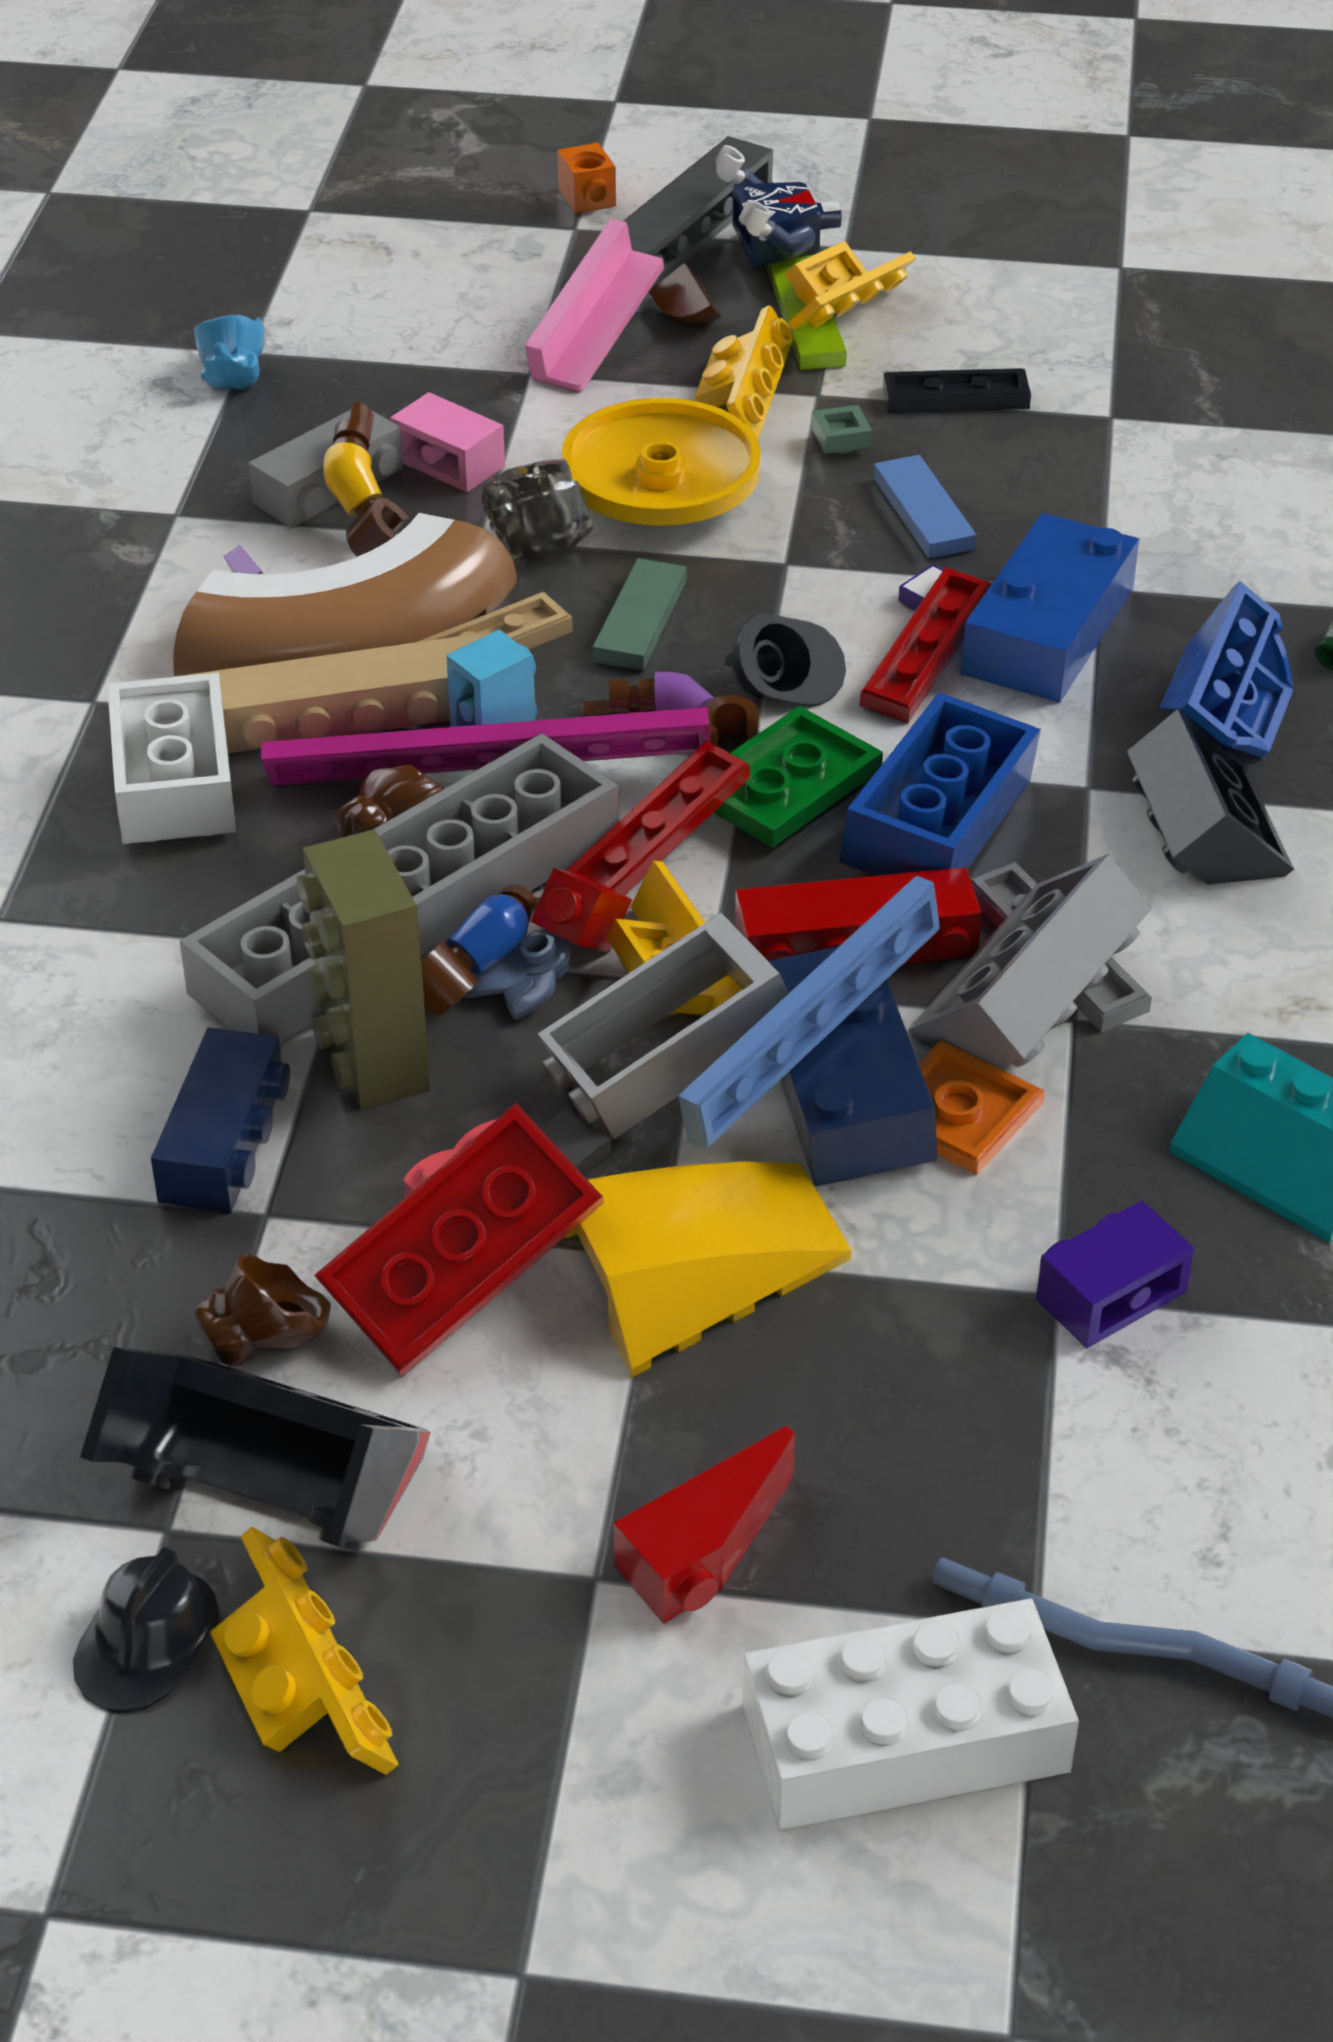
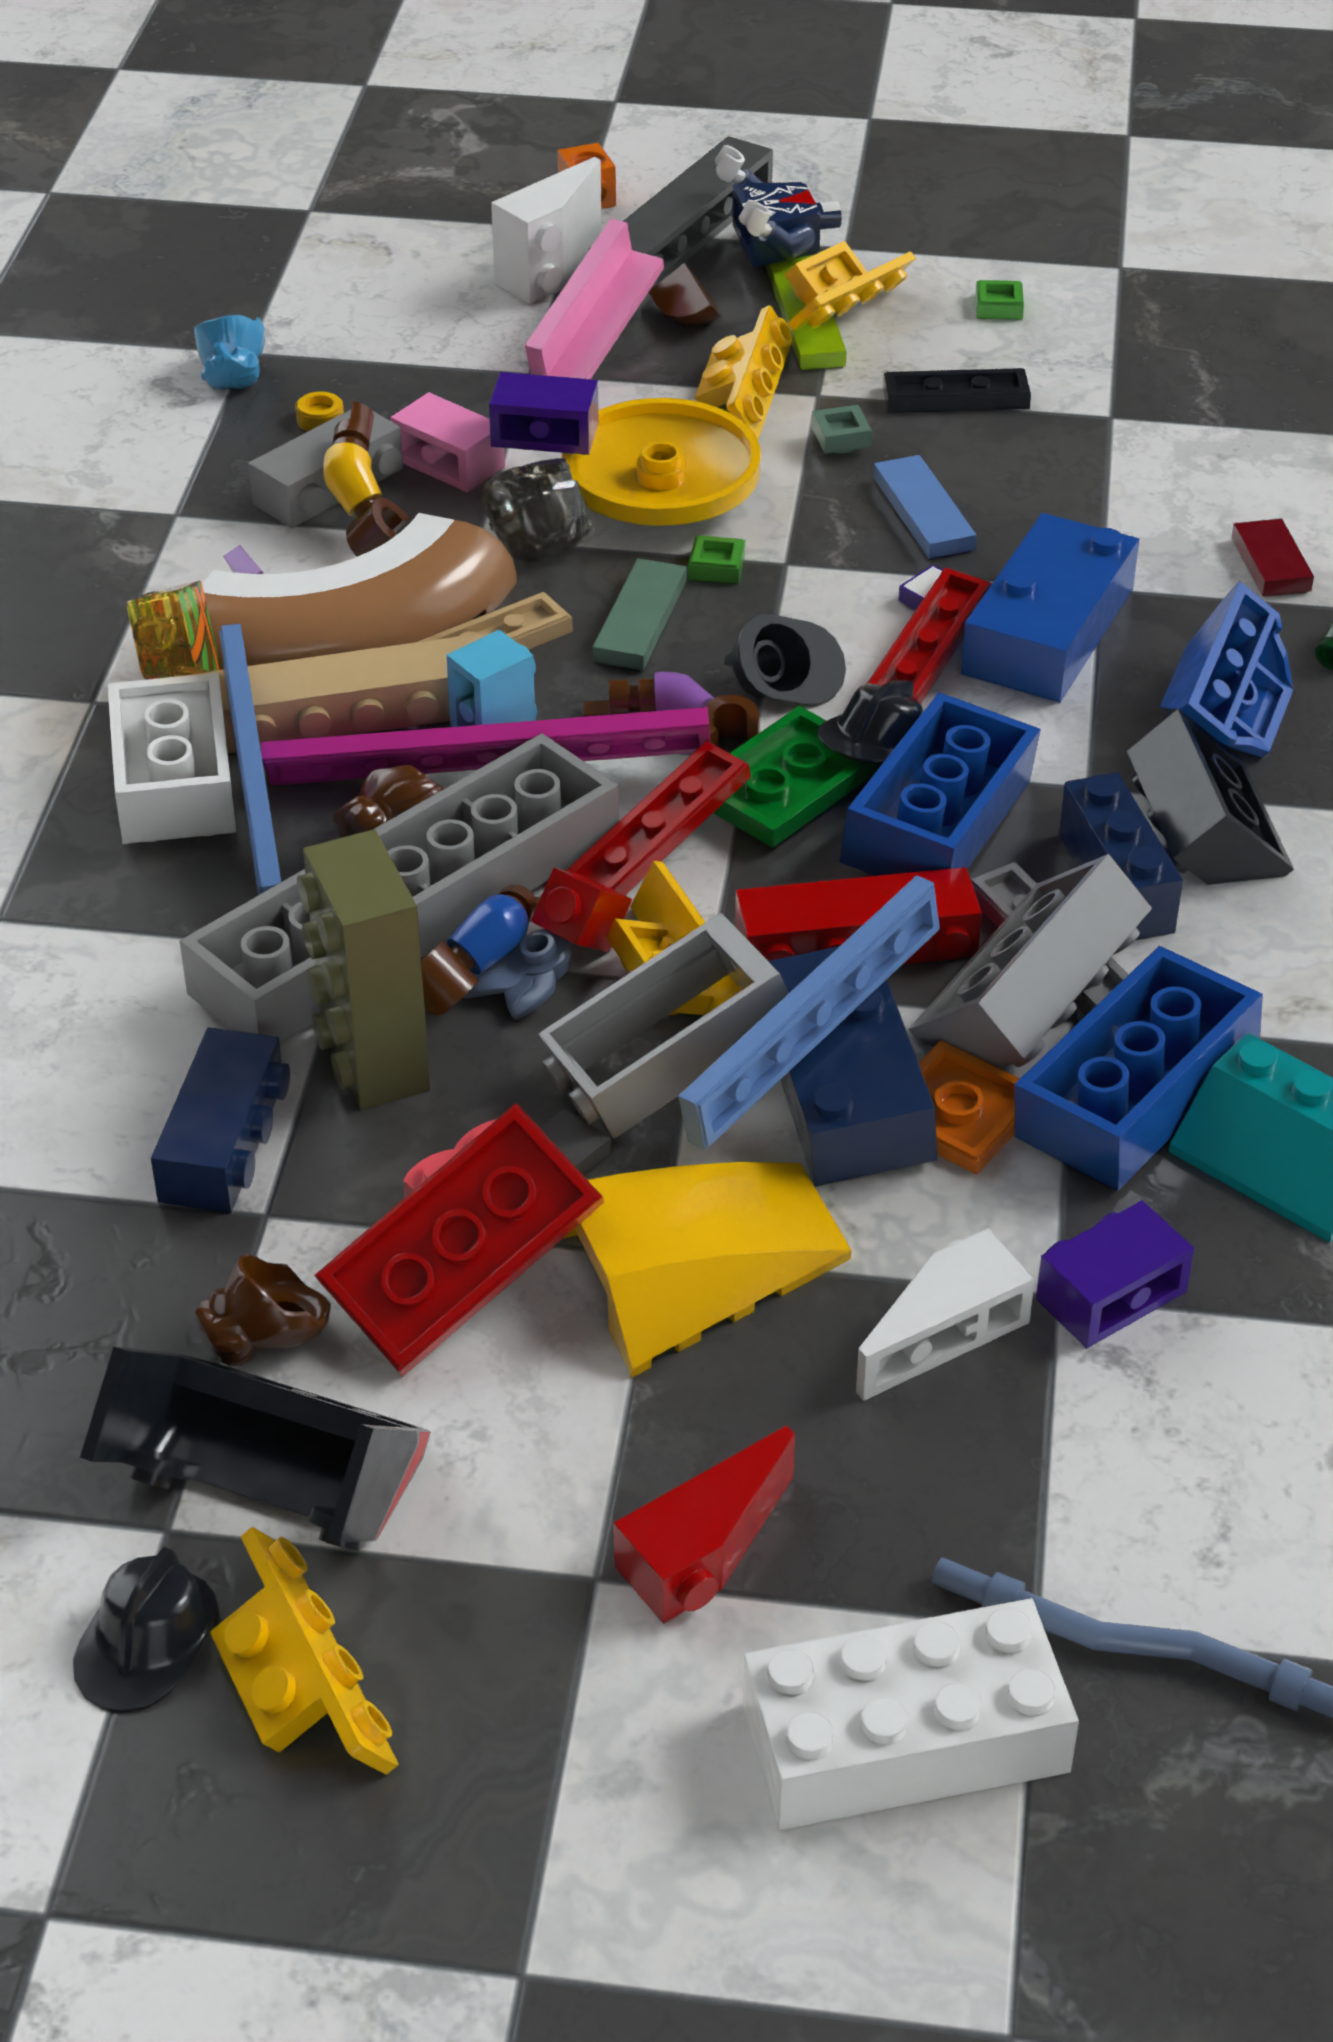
(173, 632): none -> clear yellow torso
(249, 758): none -> medium blue tile
(317, 409): none -> yellow tile
(544, 413): none -> dark purple brick
(546, 231): none -> white slope
(716, 559): none -> bright green tile
(872, 722): none -> black piece
(953, 1305): none -> white slope
(999, 299): none -> bright green tile
(1105, 819): none -> dark blue brick
(1133, 1066): none -> blue brick
(1272, 557): none -> dark red tile

